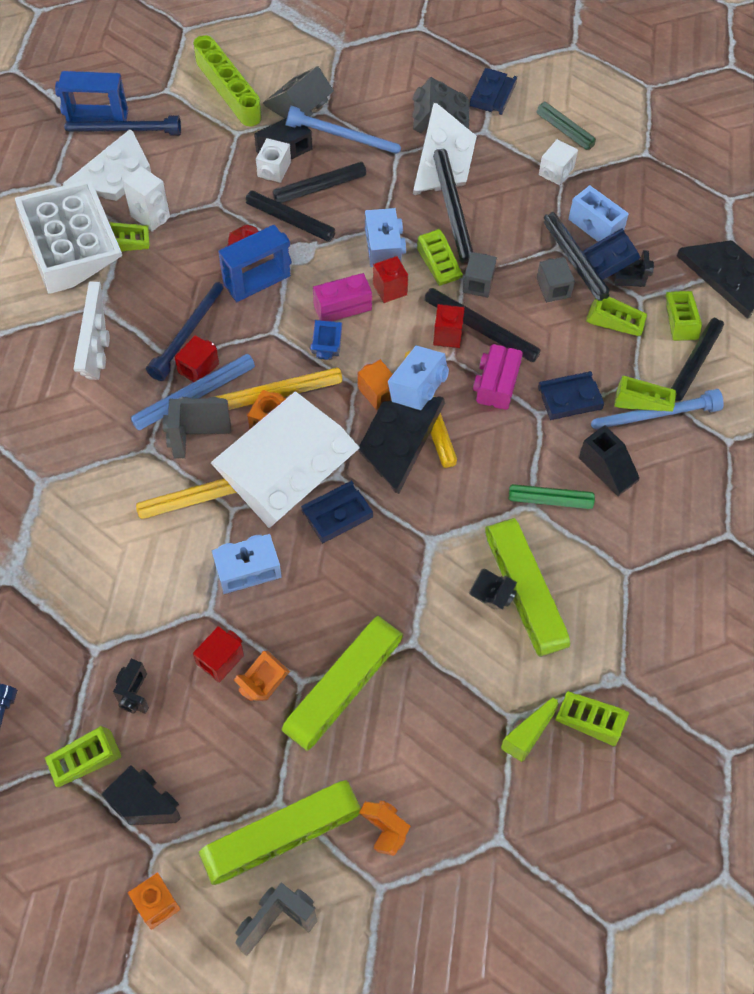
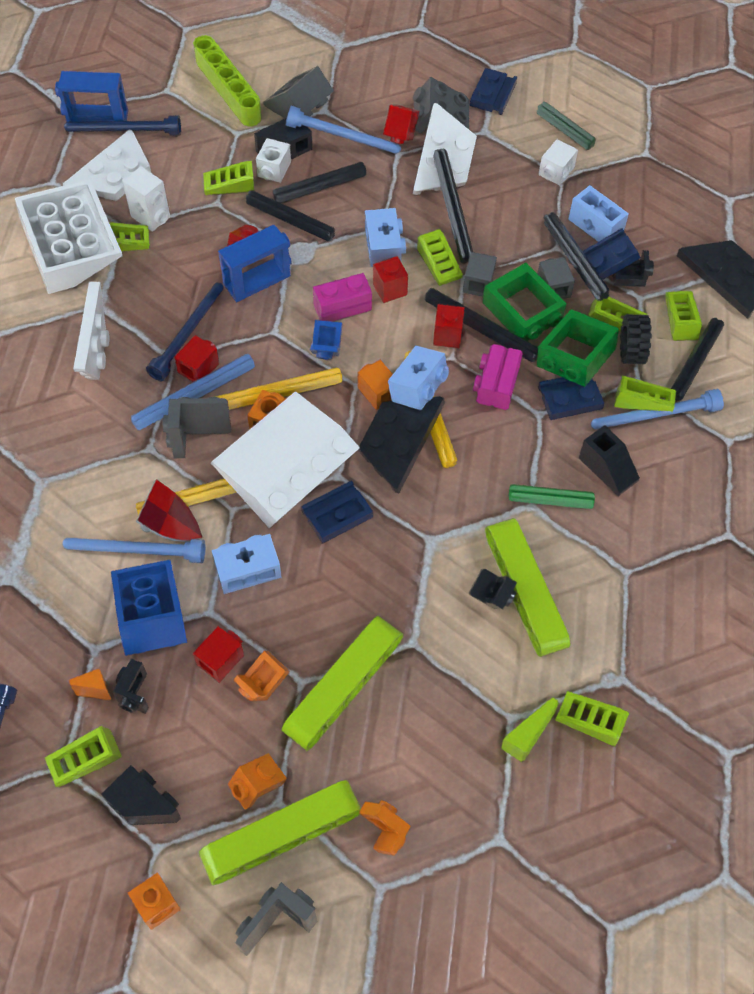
(91, 685): none -> orange slope
(148, 607): none -> blue slope
(168, 515): none -> shield
(192, 551): none -> medium blue piece
(237, 176): none -> lime slope
(256, 780): none -> orange bracket
(401, 123): none -> red brick
(512, 283): none -> green window
(586, 330): none -> green window
(635, 339): none -> black tyre

